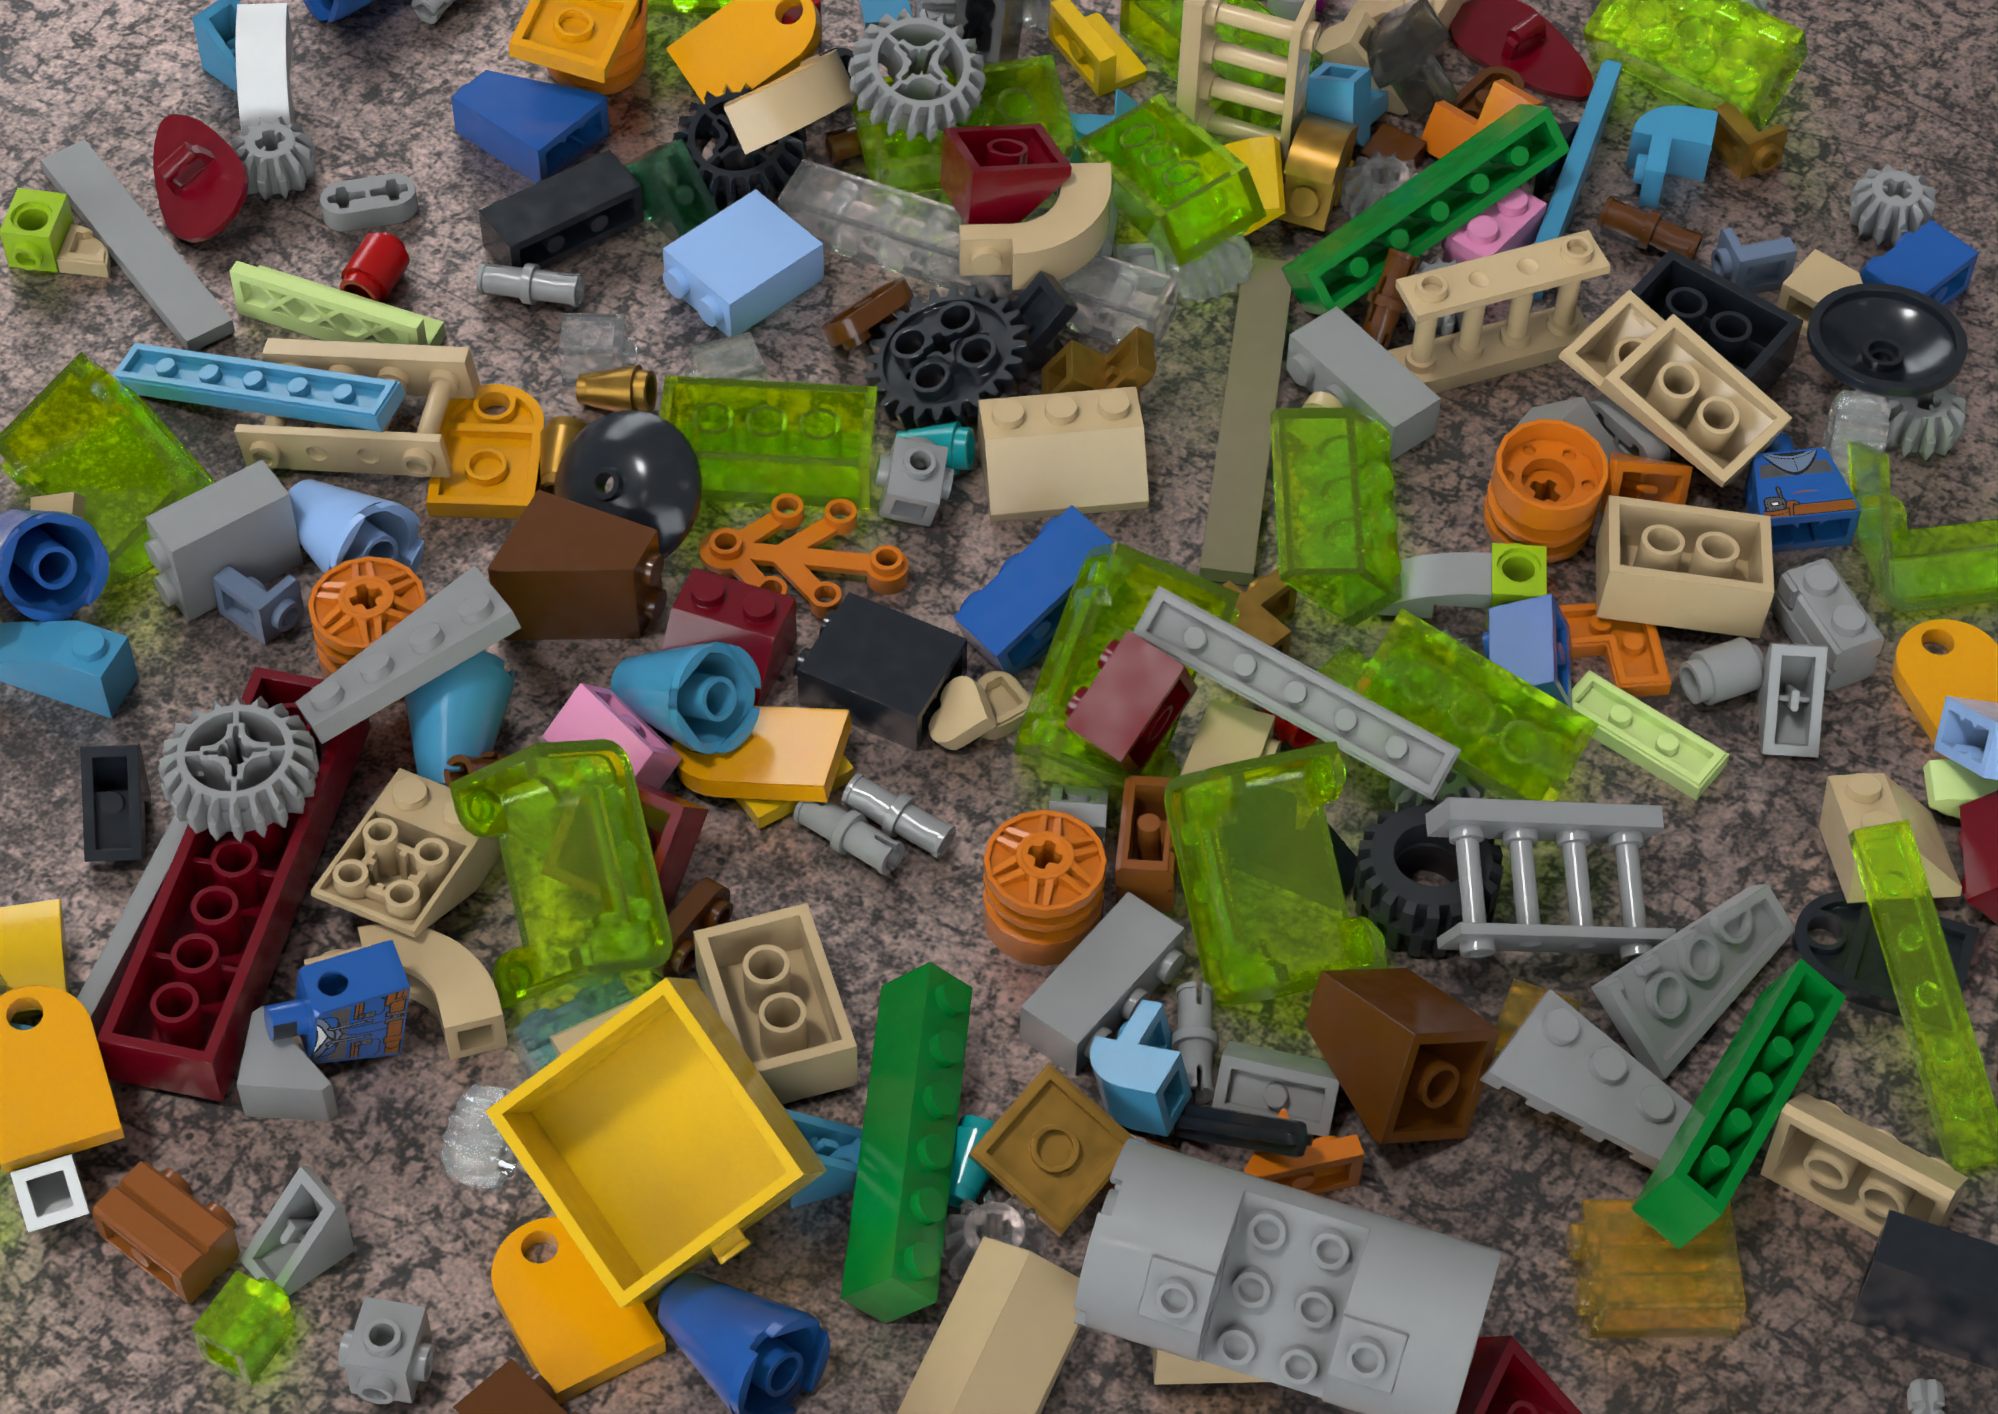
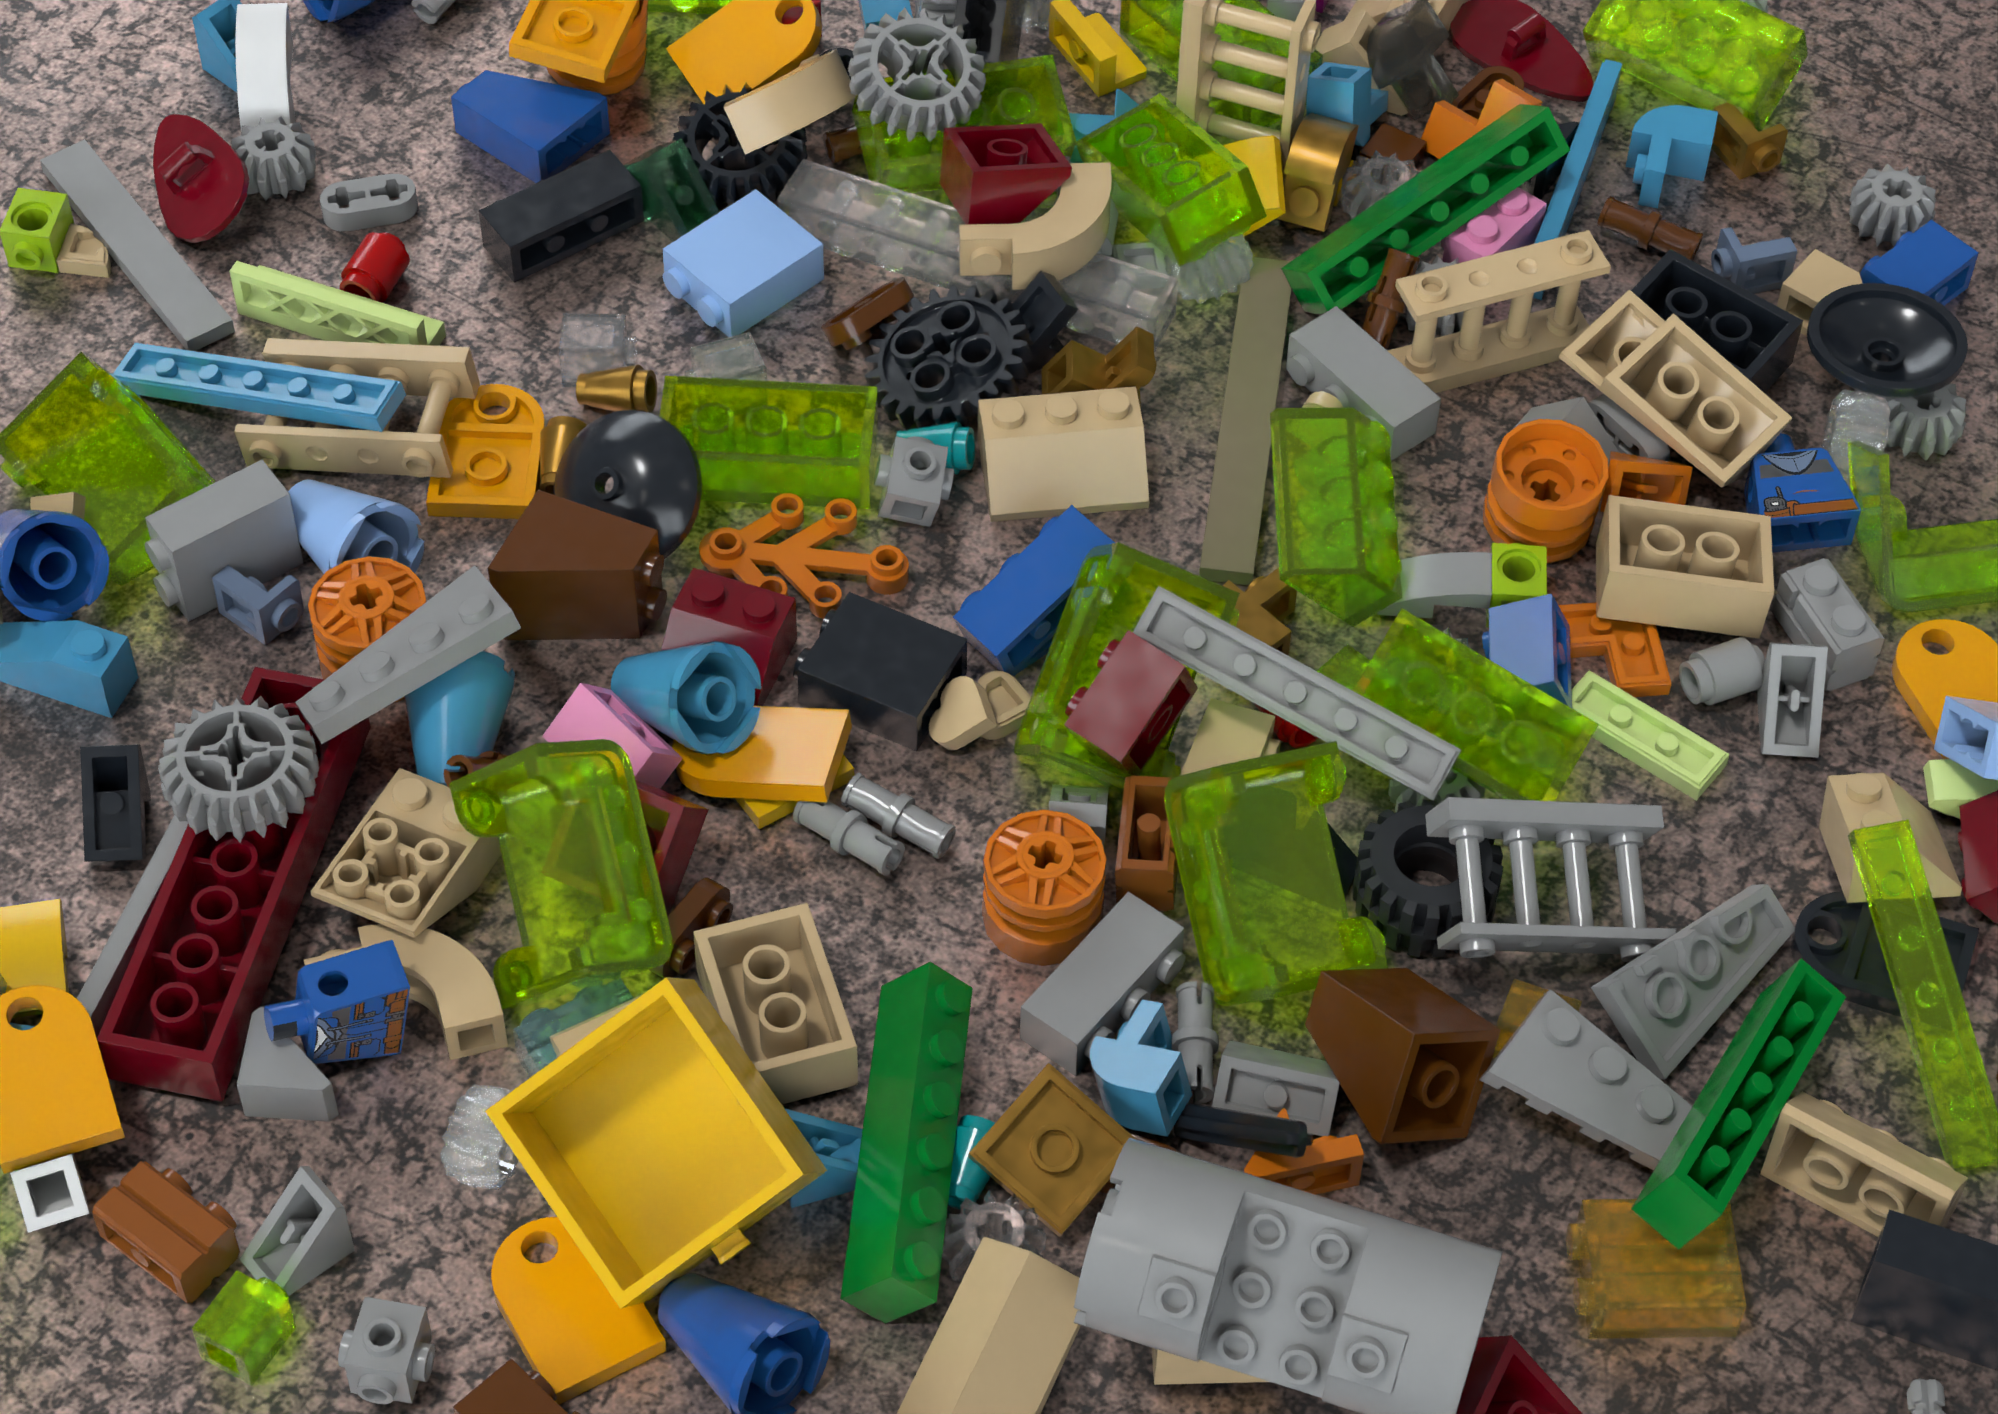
(530, 284): light grey pin -> none

